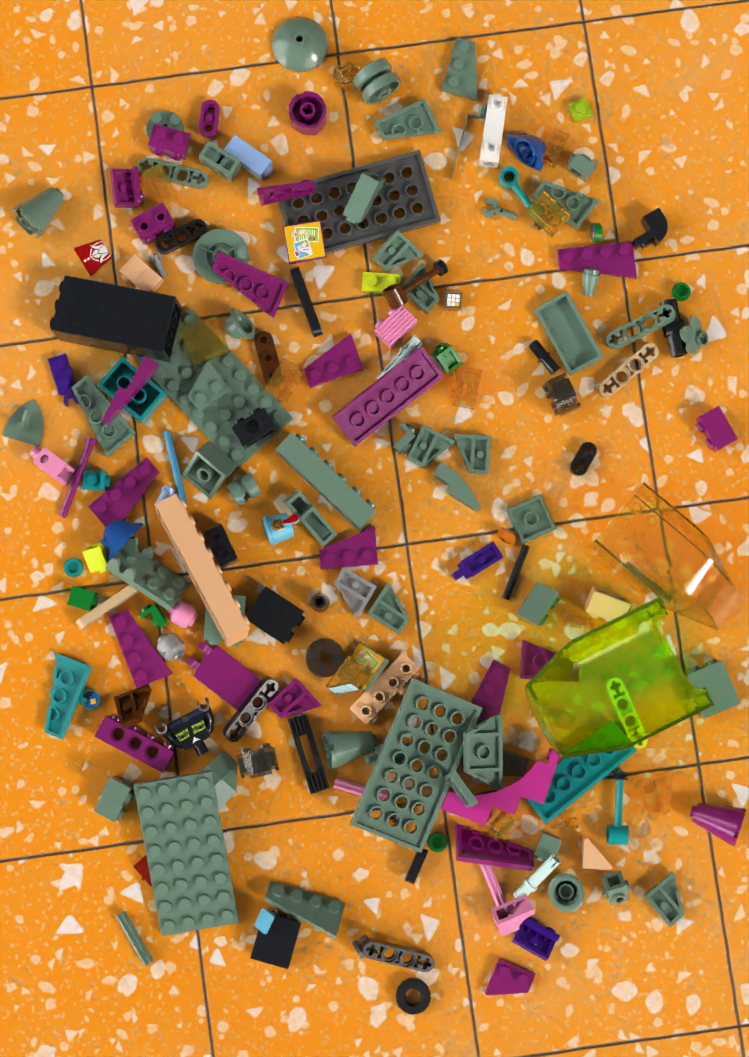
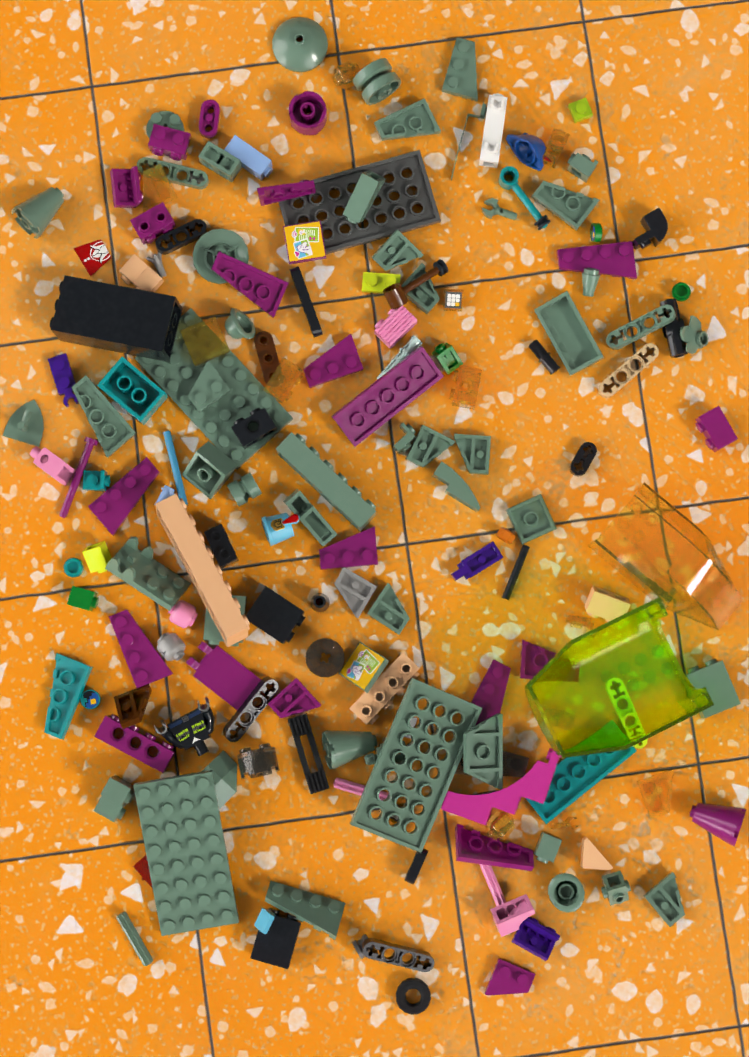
(106, 607): tan beam -> none
(116, 535): blue hat -> none
(123, 397): magenta slope -> none
(157, 617): green bracket -> none
(349, 677): clear yellow slope -> none
(437, 842): green tile -> none
(461, 789): sand green tile -> none
(531, 883): light aqua pin -> none
(537, 605): sand green slope -> none
(548, 213): clear yellow bracket -> none
(562, 395): clear smoke brick -> none
(618, 833): teal piece -> none

